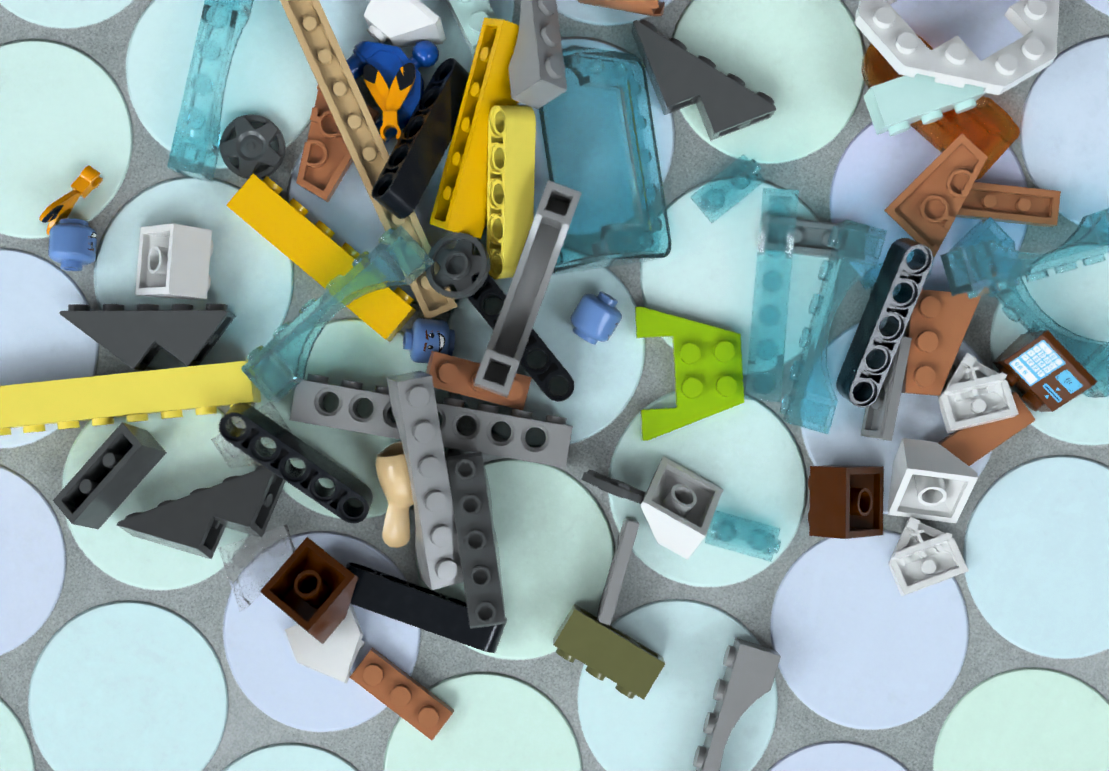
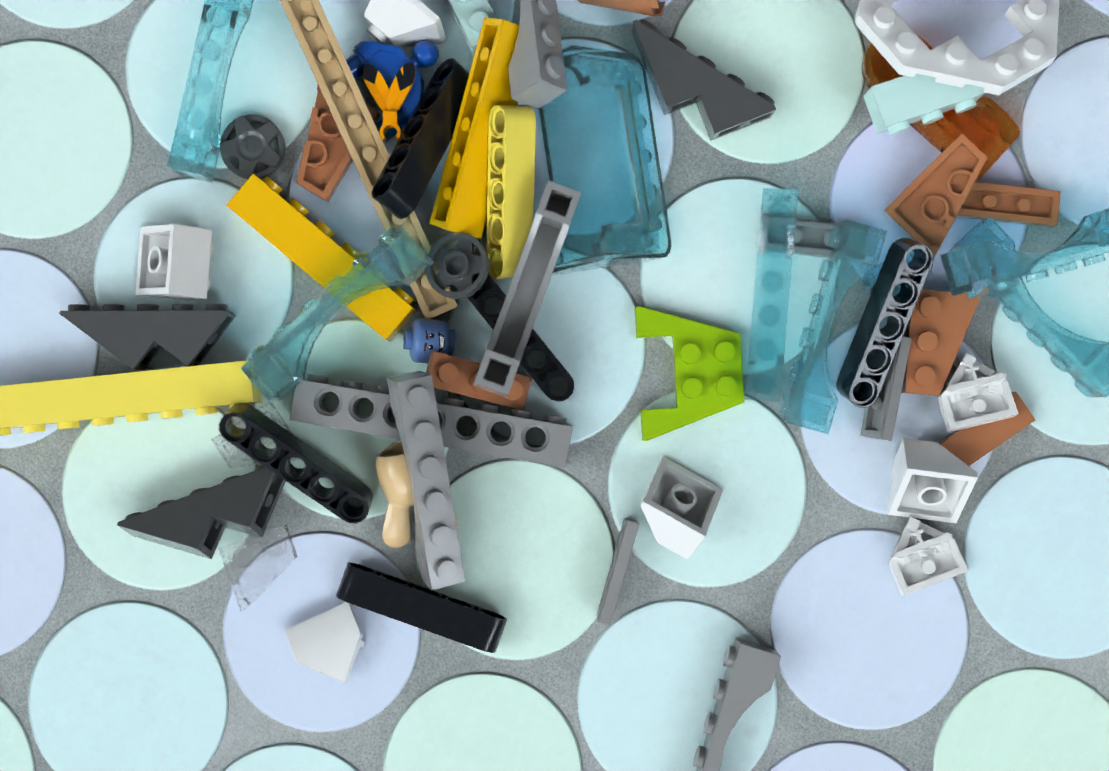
(61, 208): light orange piece -> none
(72, 244): medium blue head -> none
(109, 476): dark grey brick -> none
(312, 590): reddish brown slope -> none
(402, 694): nougat plate -> none
(476, 539): dark grey slope -> none
(596, 317): medium blue head -> none
(608, 653): olive brick -> none
(613, 486): dark grey wheel -> none
(728, 188): clear light blue hinge -> none
(743, 536): clear light blue hinge -> none
(846, 501): reddish brown slope -> none
(1043, 371): reddish brown slope -> none

